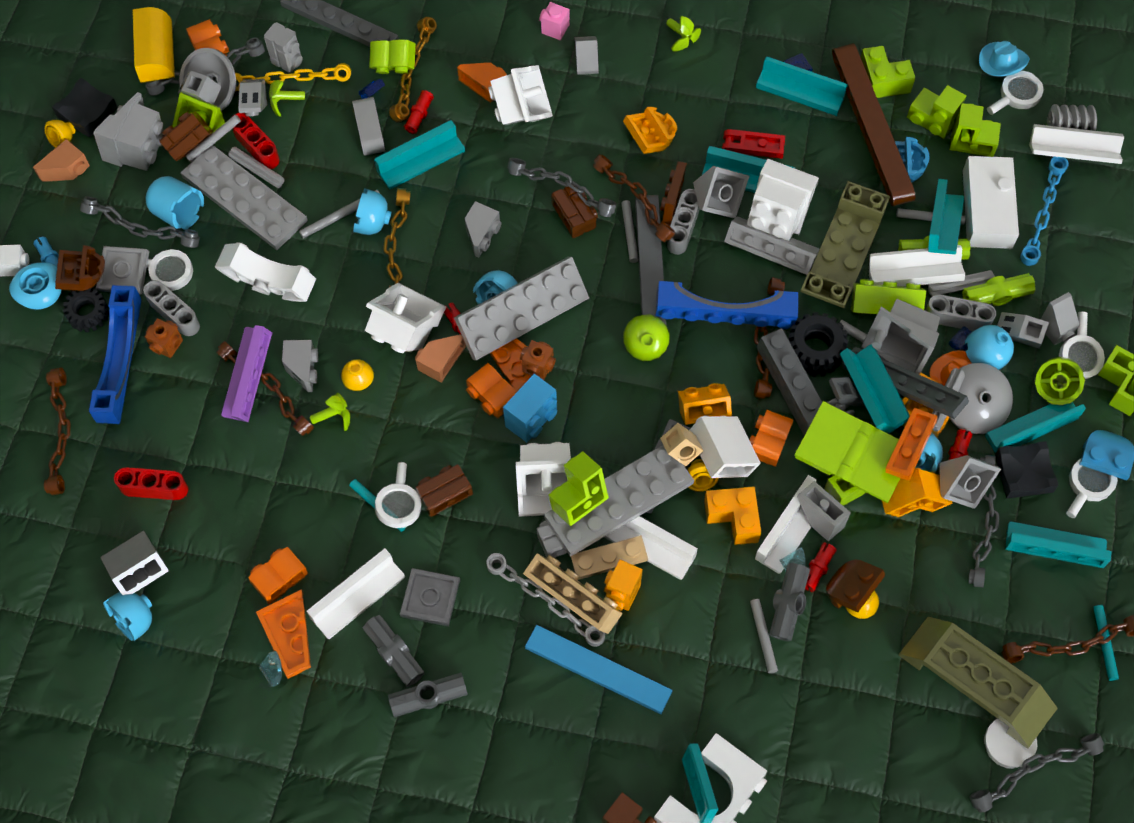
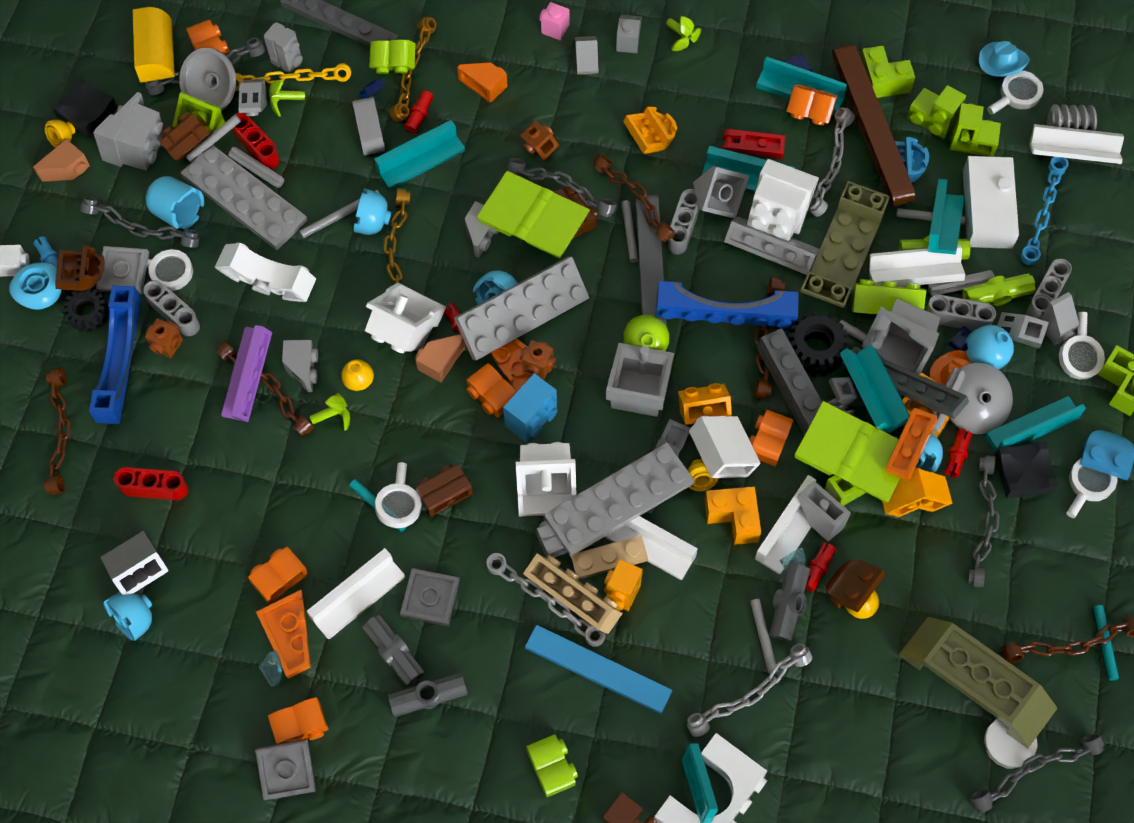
(200, 87): light grey slope -> none
(285, 769): none -> flat silver tile
(299, 722): none -> orange brick
(520, 96): white piece -> none
(532, 214): none -> lime piece
(539, 140): none -> dark orange brick
(551, 765): none -> lime brick
(582, 490): lime brick -> none
(628, 33): none -> light grey slope
(639, 379): none -> light grey piece
(673, 192): reddish brown wing -> none
(681, 444): tan brick -> none
(698, 723): none -> light grey piece
(812, 104): none -> orange brick
(844, 118): none -> light grey piece
(966, 480): light grey slope -> none
(1053, 282): none -> light grey beam
(1057, 545): teal panel -> none
(1060, 380): lime cylinder -> none

